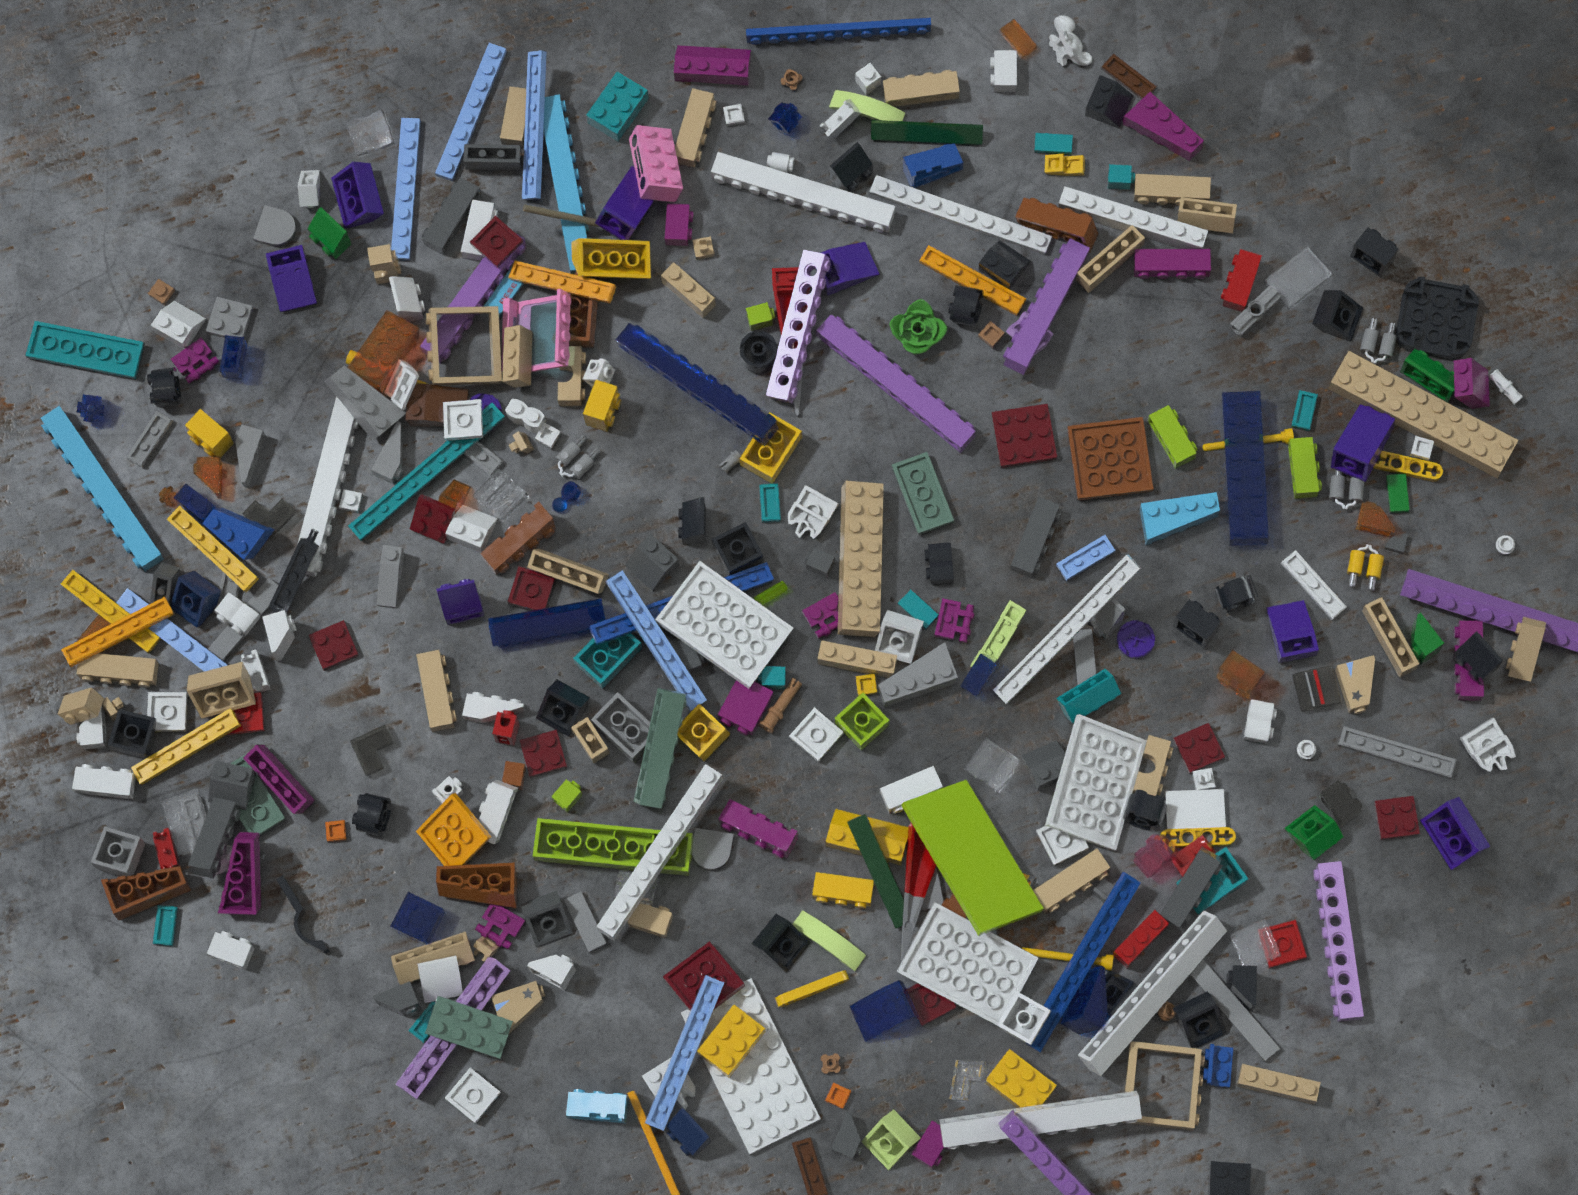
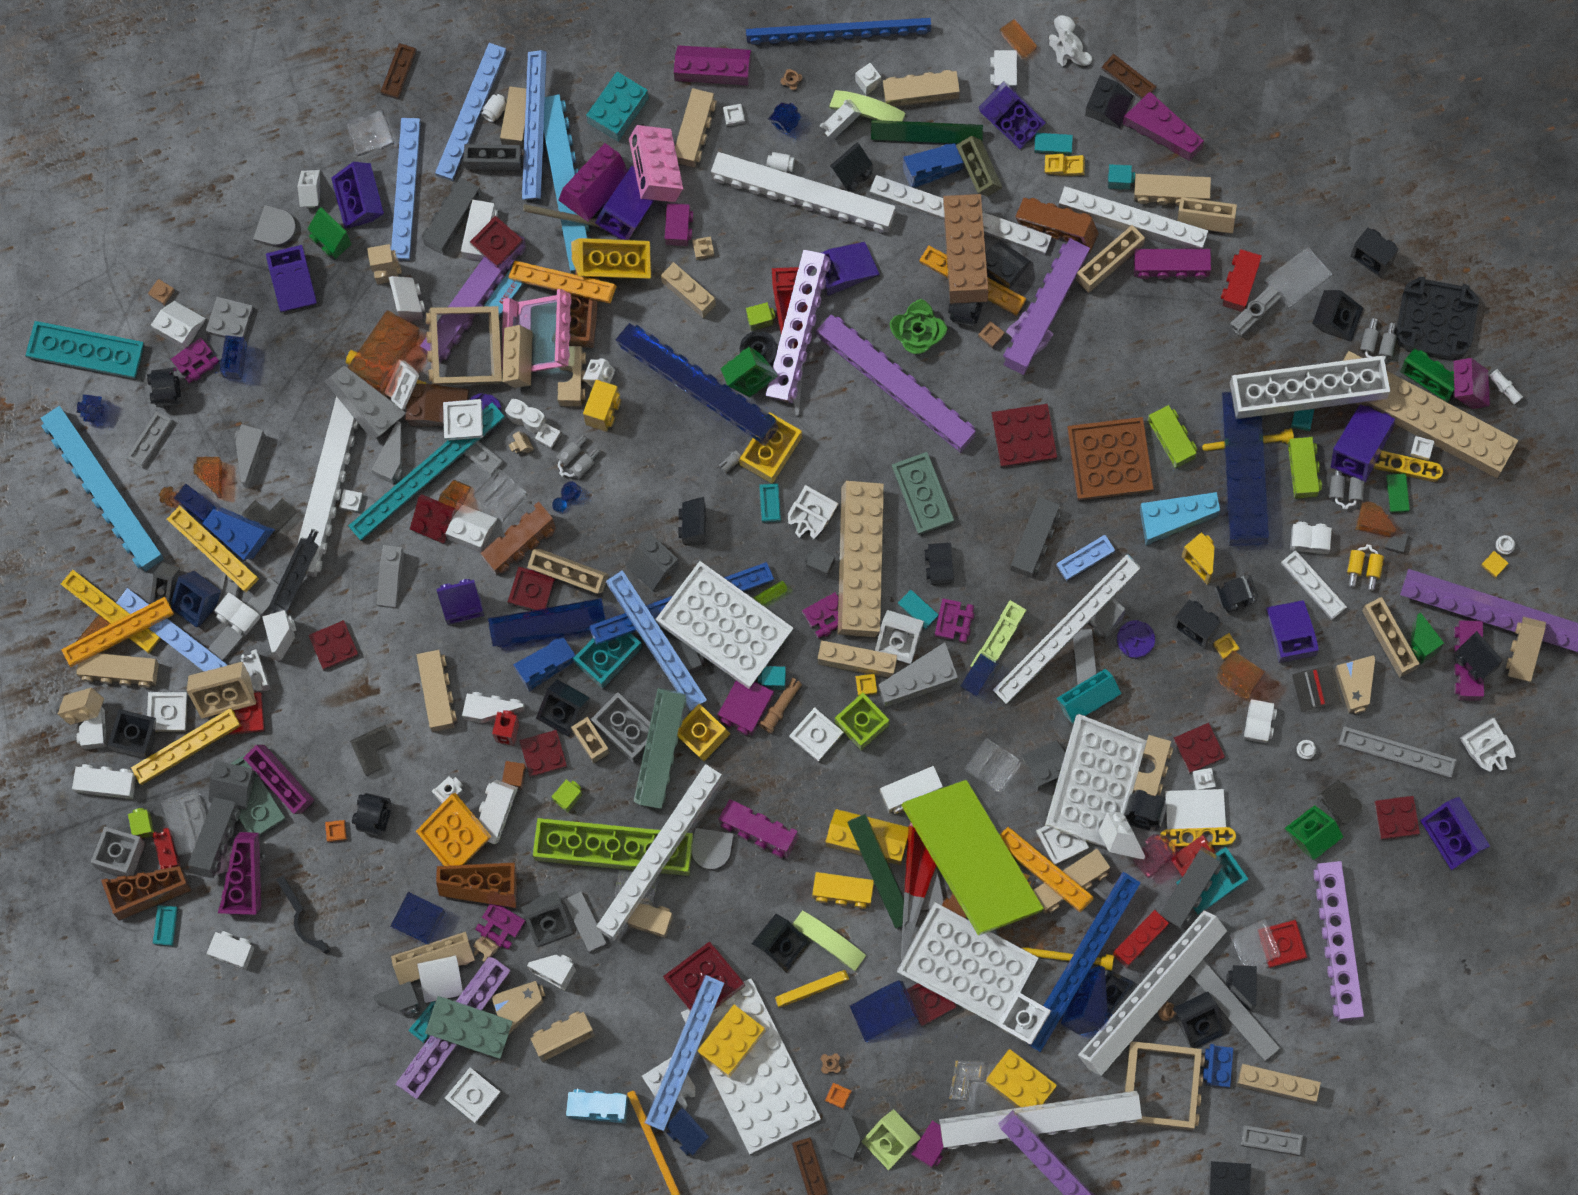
(112, 707): tan tile -> none
(141, 823): none -> lime brick
(208, 434): yellow brick -> none
(398, 71): none -> reddish brown tile
(494, 108): none -> white brick
(544, 663): none -> blue wedge
(562, 1036): none -> tan slope
(594, 183): none -> magenta slope
(737, 549): black brick -> none
(748, 372): none -> green slope
(965, 248): none -> medium nougat brick
(979, 166): none -> olive brick
(1011, 115): none -> dark purple slope
(1046, 870): none -> light orange tile
(1119, 836): none -> white slope
(1200, 556): none -> yellow slope
(1225, 646): none -> yellow tile
(1271, 1140): none -> light grey tile
(1309, 387): none -> white brick
(1310, 538): none -> white brick
(1494, 564): none -> yellow tile

